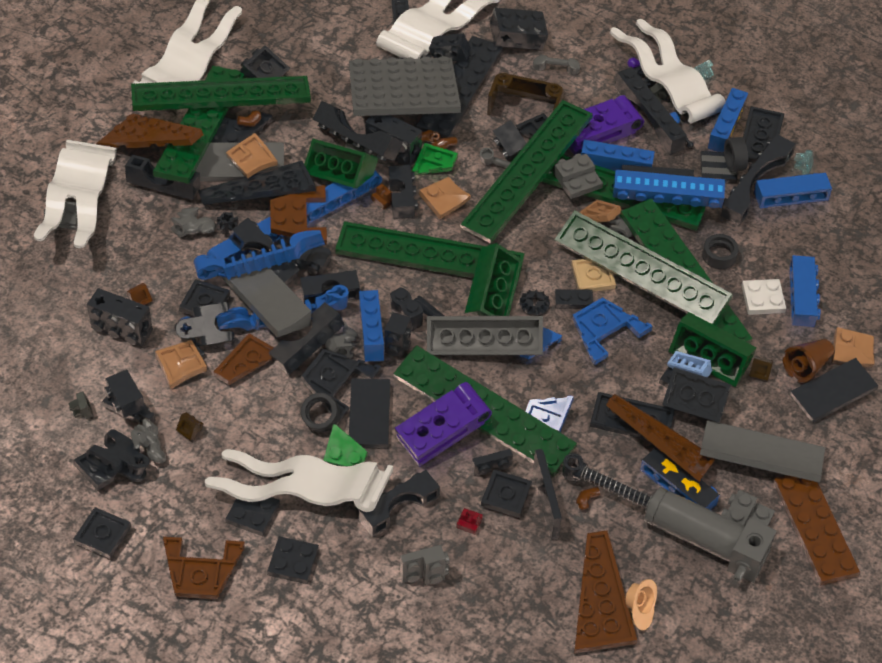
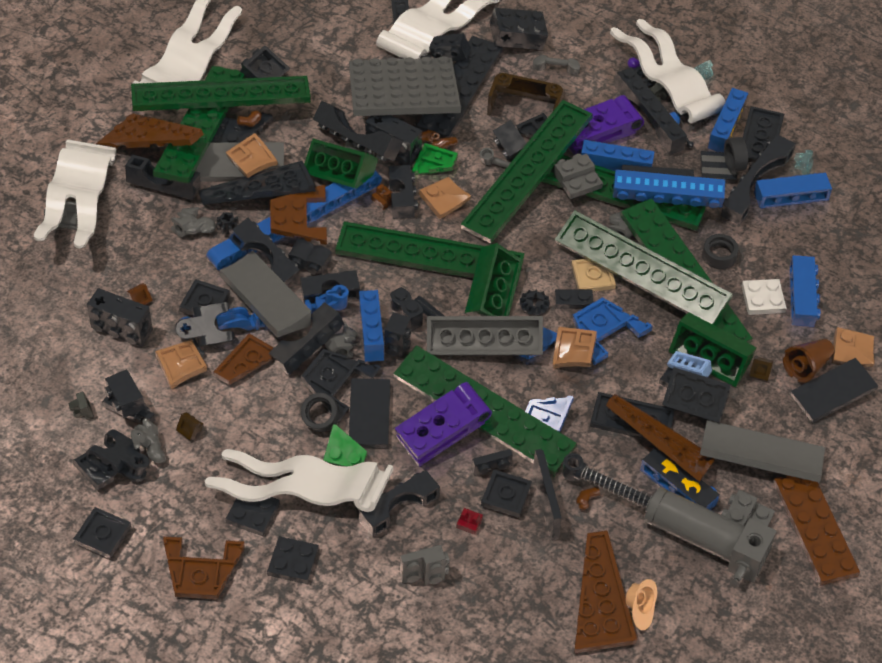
(210, 267): blue piece -> none
(574, 347): none -> medium nougat plate
(601, 211): medium nougat wing -> none

